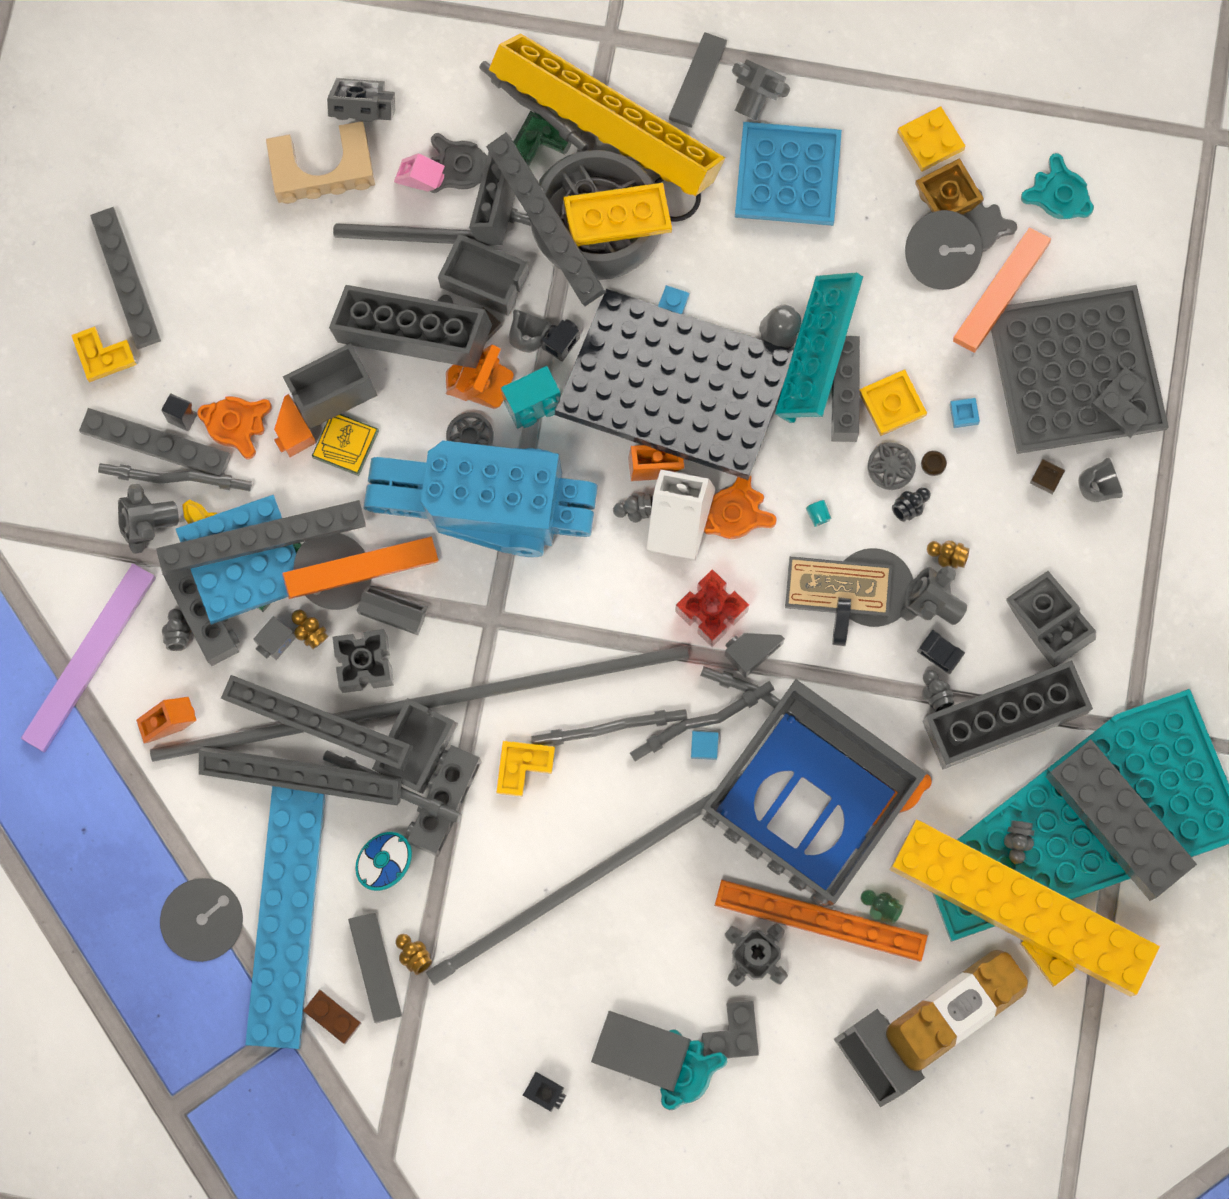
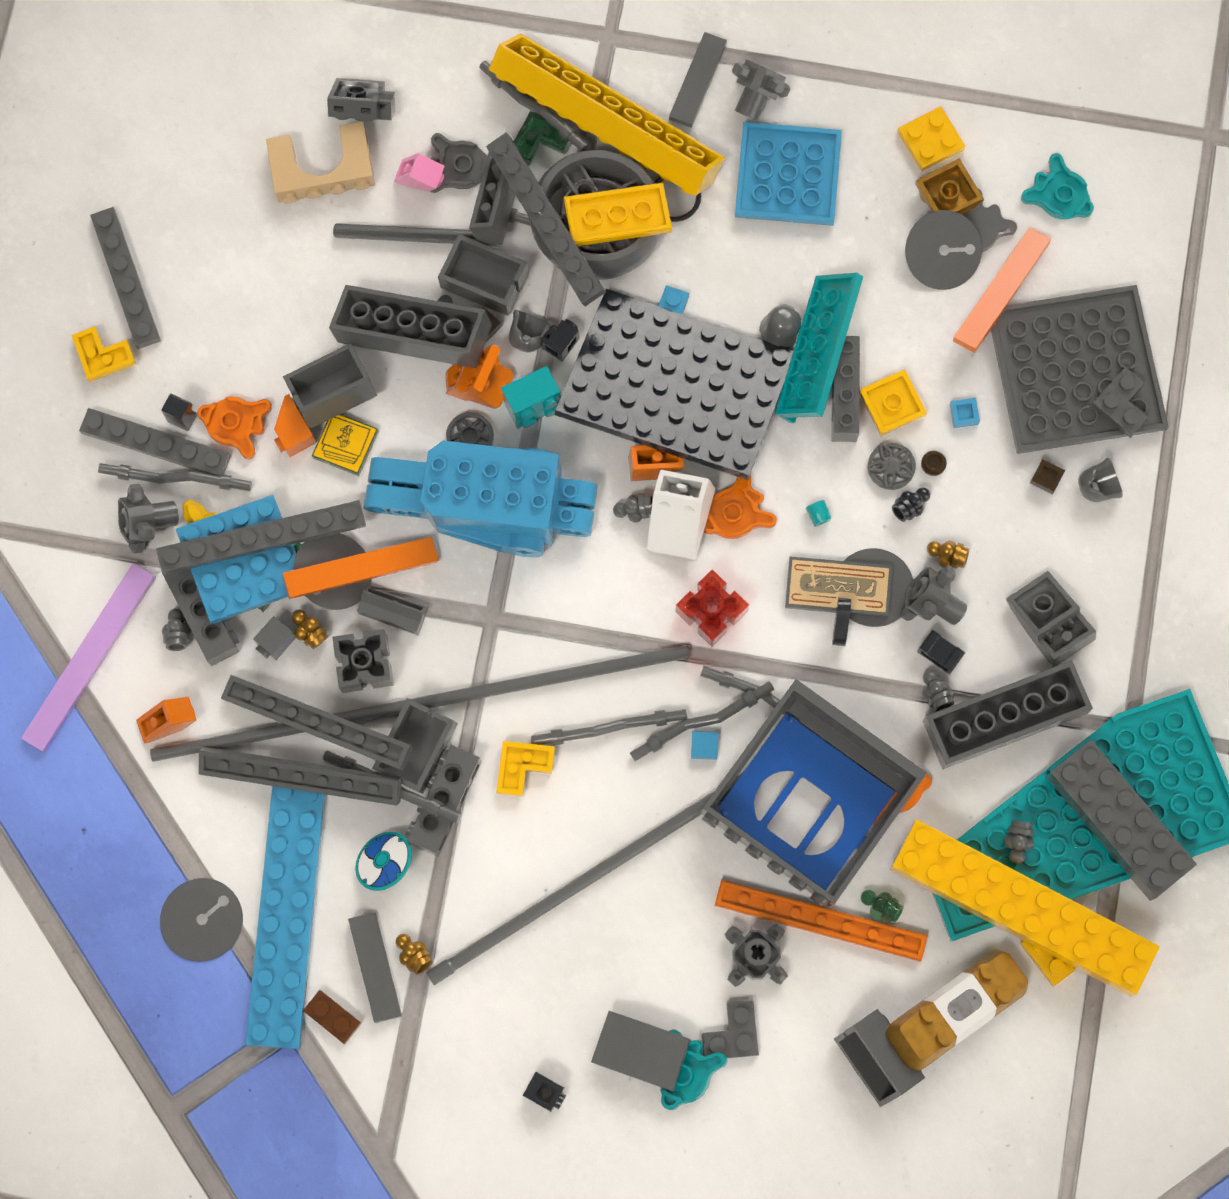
(751, 650): dark grey slope -> none

